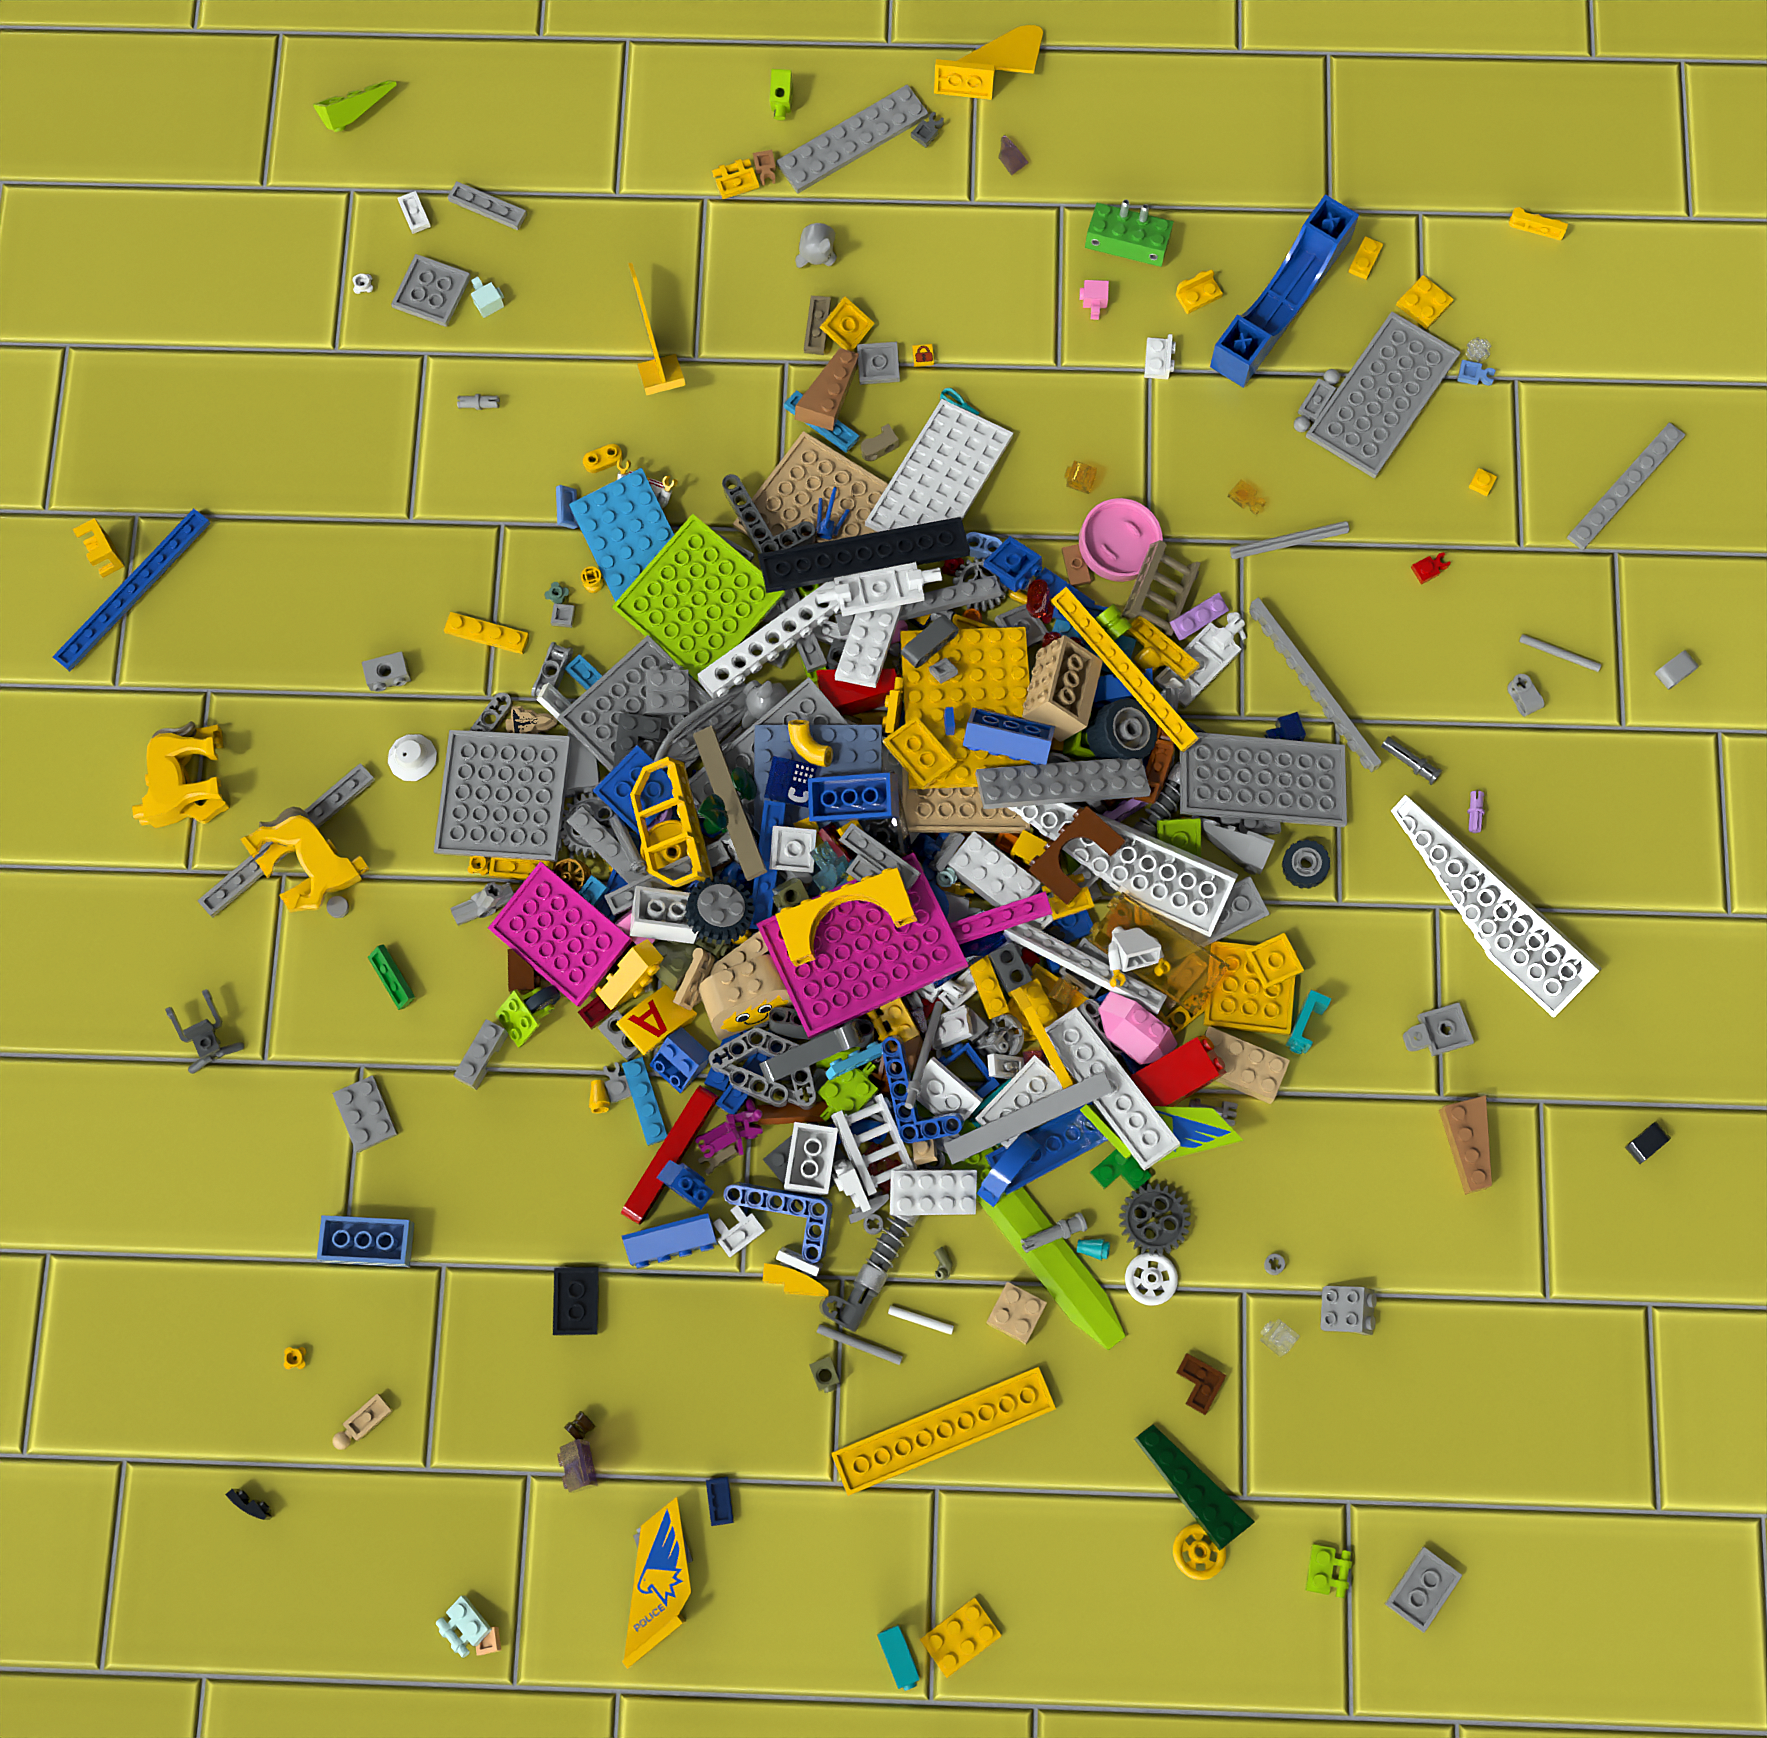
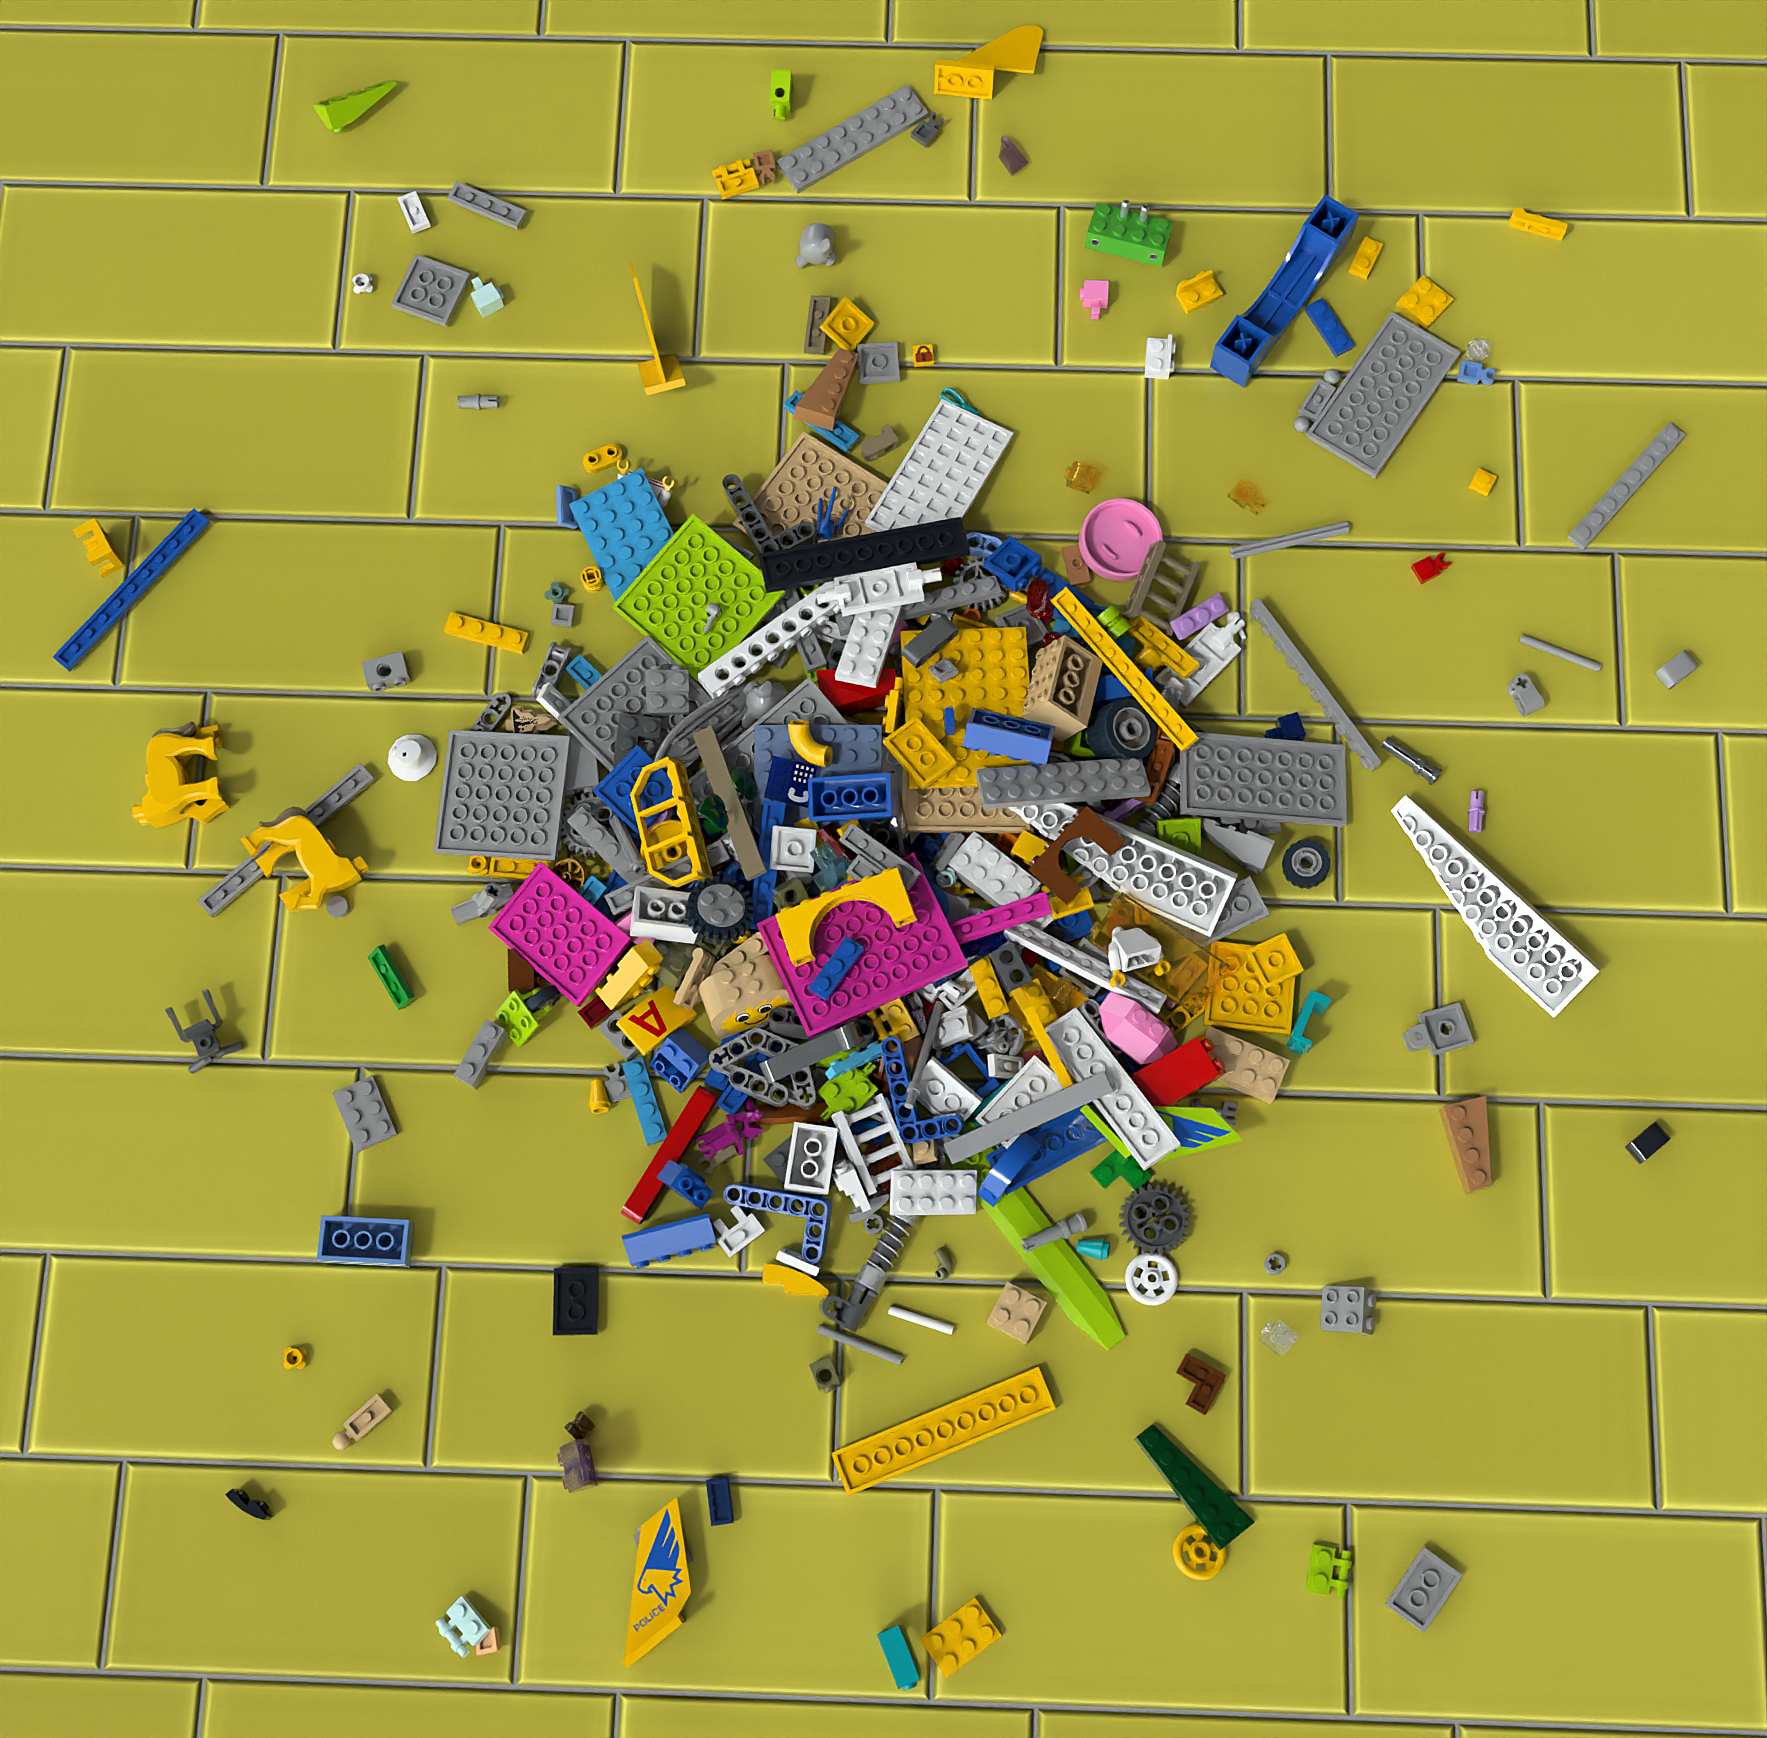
(714, 611): none -> light grey hand
(836, 968): none -> blue plate
(1329, 327): none -> blue plate

